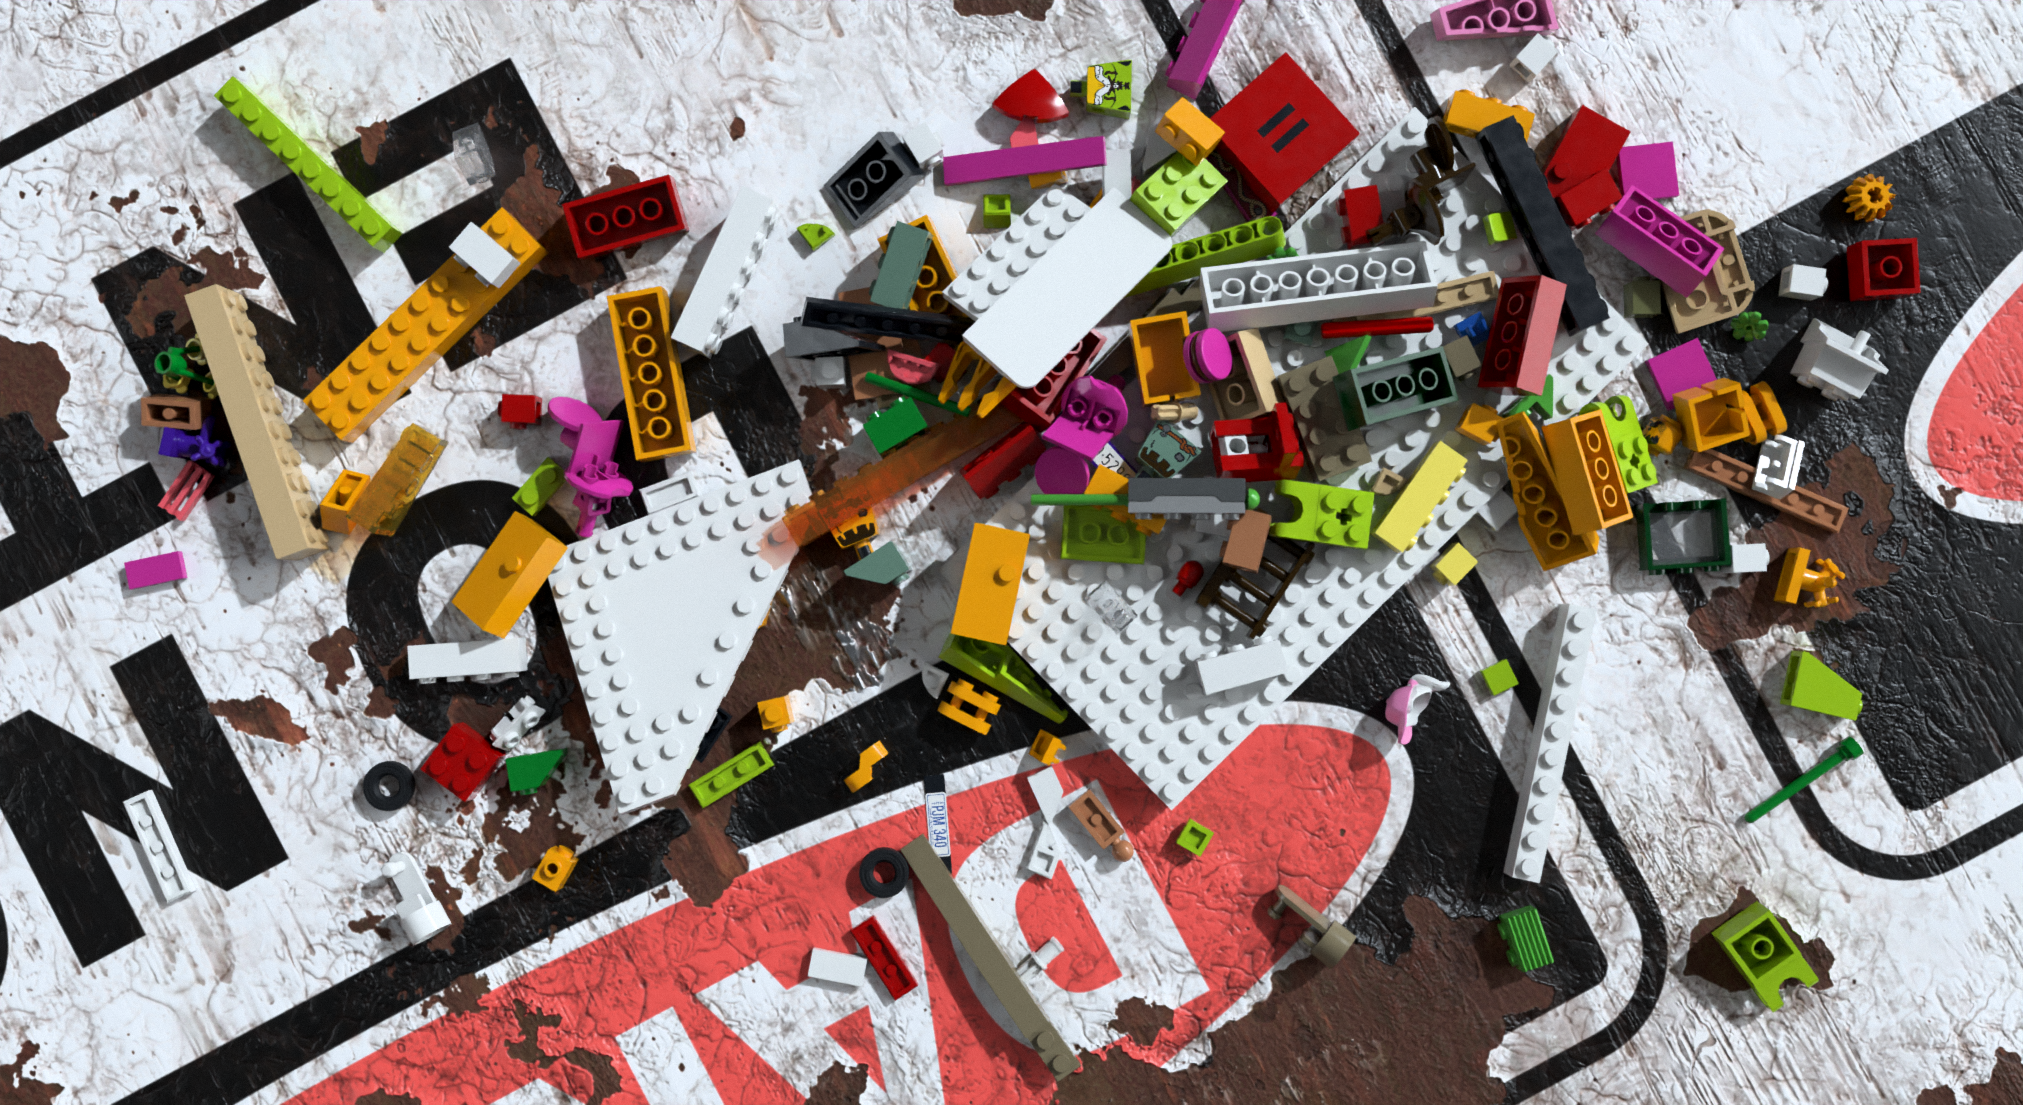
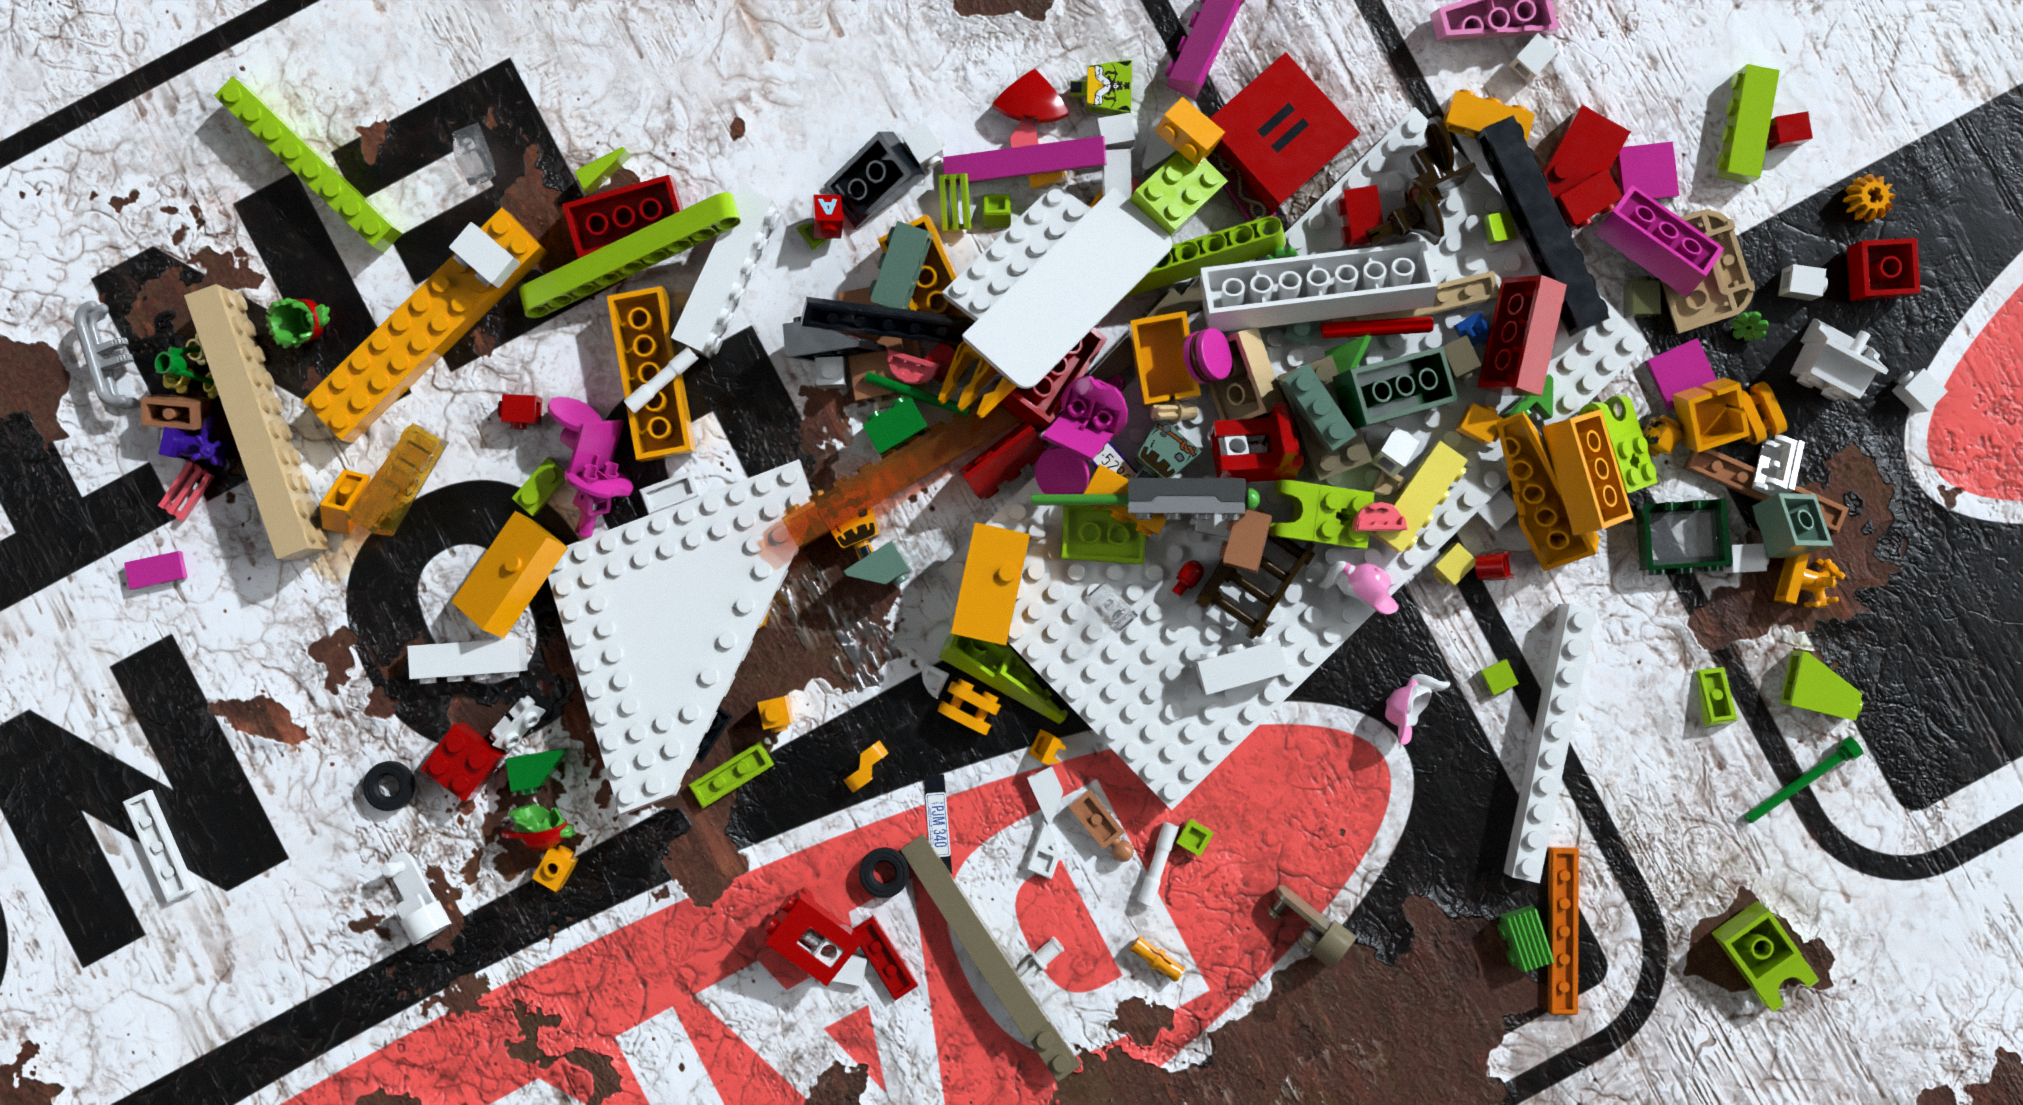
(96, 358): none -> light grey piece
(296, 321): none -> bright green hair
(538, 827): none -> hair
(597, 172): none -> lime slope
(630, 255): none -> lime beam
(647, 391): none -> white piece
(792, 922): none -> red brick
(827, 216): none -> red brick
(943, 185): none -> lime tile
(1118, 131): none -> white brick
(1157, 959): none -> light orange pin
(1163, 847): none -> white piece
(1317, 408): none -> sand green brick
(1363, 582): none -> bright pink hair
(1378, 517): none -> coral tile
(1394, 451): none -> white brick
(1493, 566): none -> red piece
(1563, 930): none -> orange tile
(1715, 697): none -> lime slope
(1747, 123): none -> lime brick
(1789, 131): none -> red brick
(1792, 525): none -> sand green slope
(1919, 390): none -> white brick

